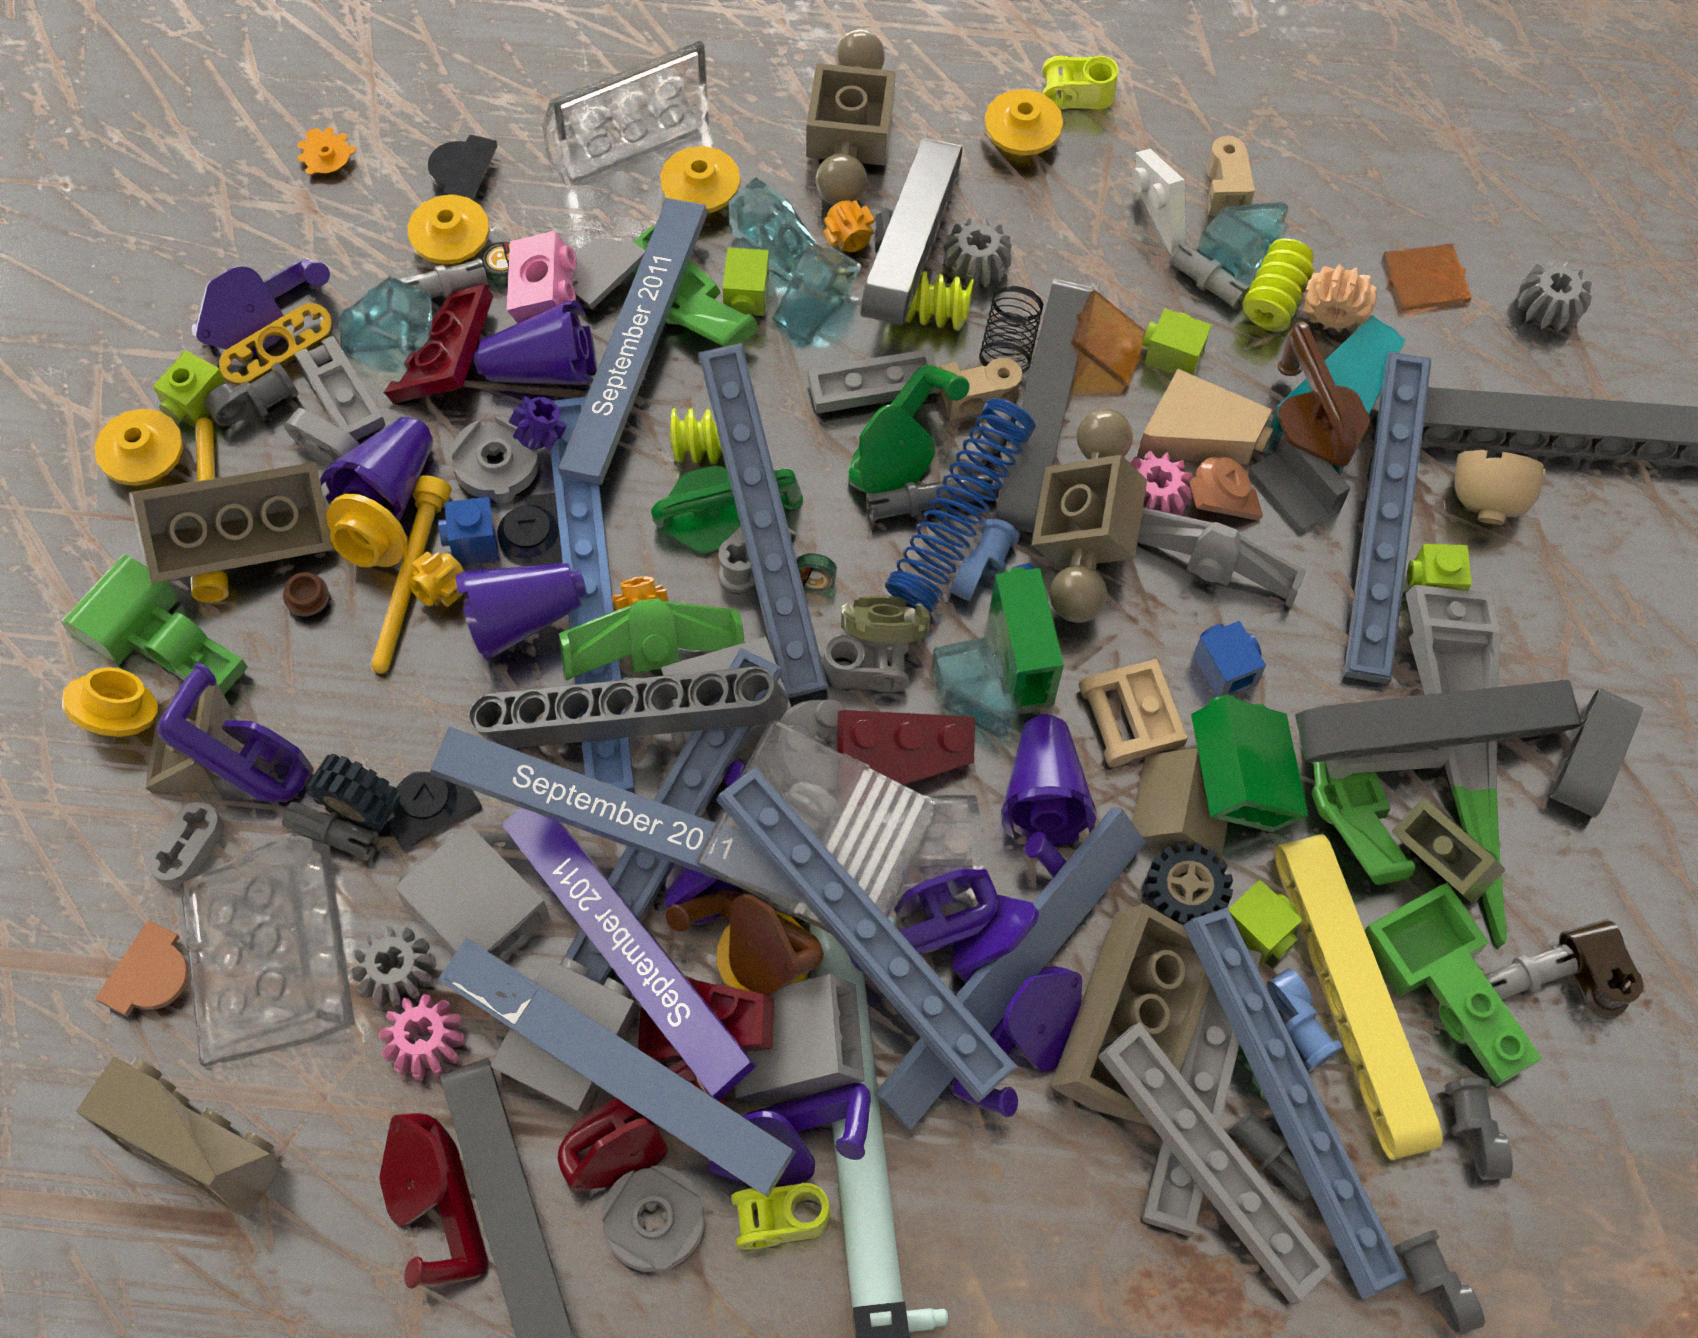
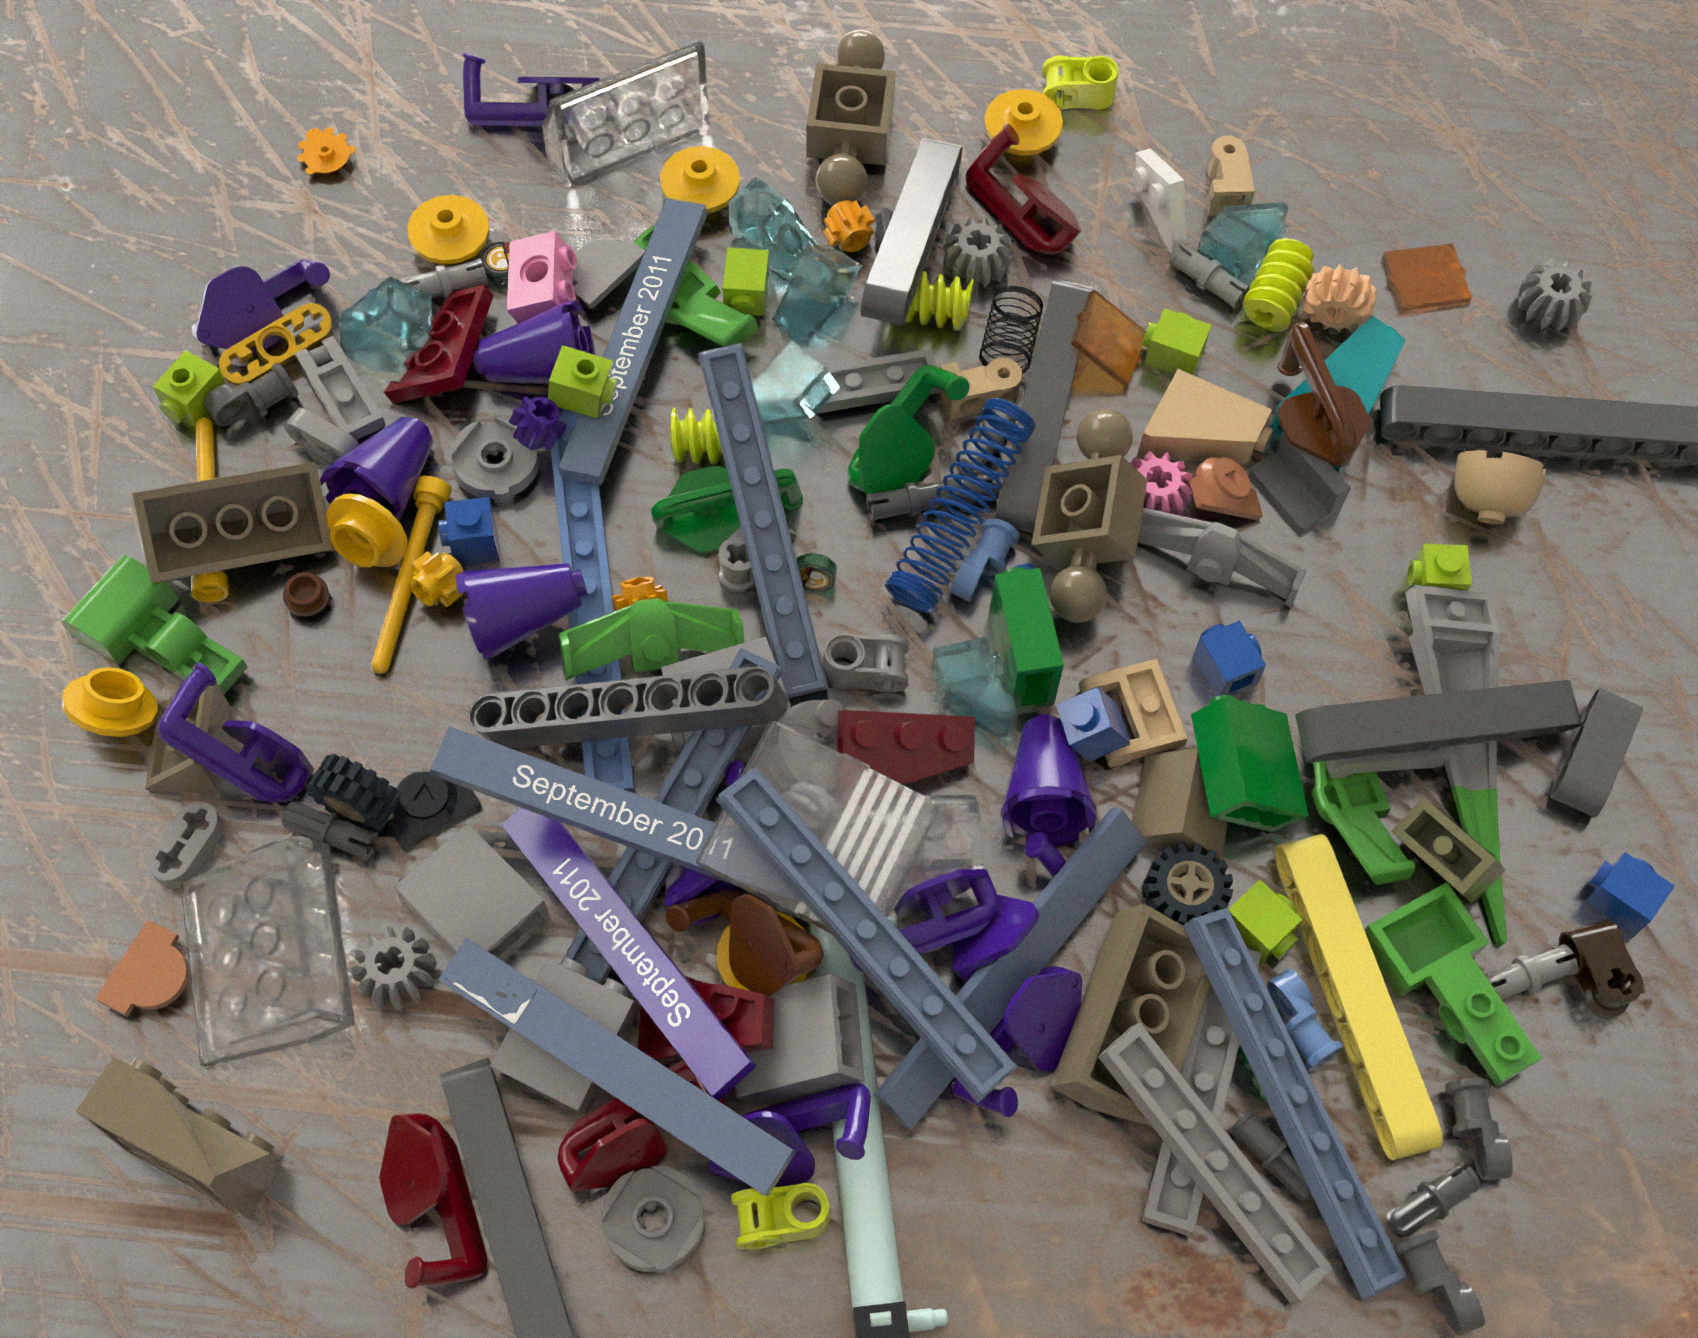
(138, 447): yellow piece -> none
(421, 1054): bright pink gear -> none
(461, 165): black piece -> none
(509, 113): none -> dark purple piece
(532, 531): black piece -> none
(581, 382): none -> lime brick
(792, 387): none -> clear light blue slope
(885, 620): olive tile -> none
(1010, 210): none -> dark red piece
(1093, 724): none -> brick
(1387, 519): sand blue tile -> none
(1433, 1200): none -> dark grey axle
(1628, 892): none -> blue brick

